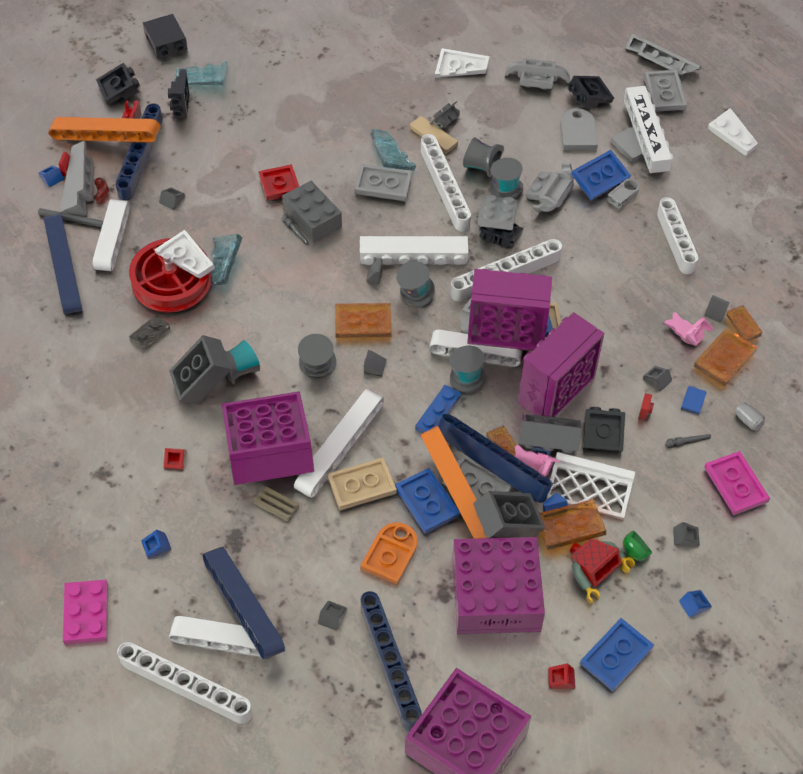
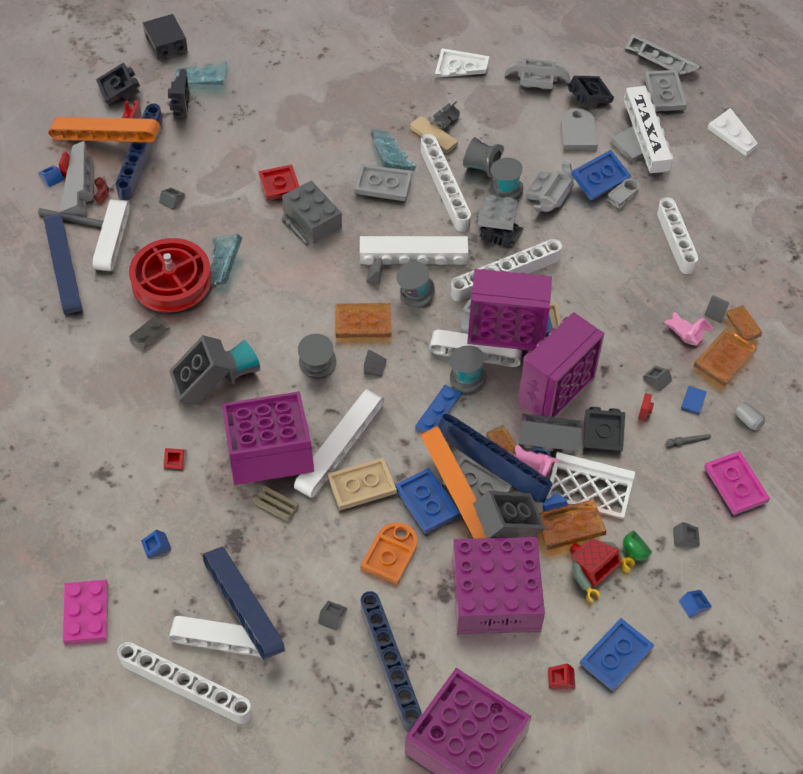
(186, 254): white wing -> none

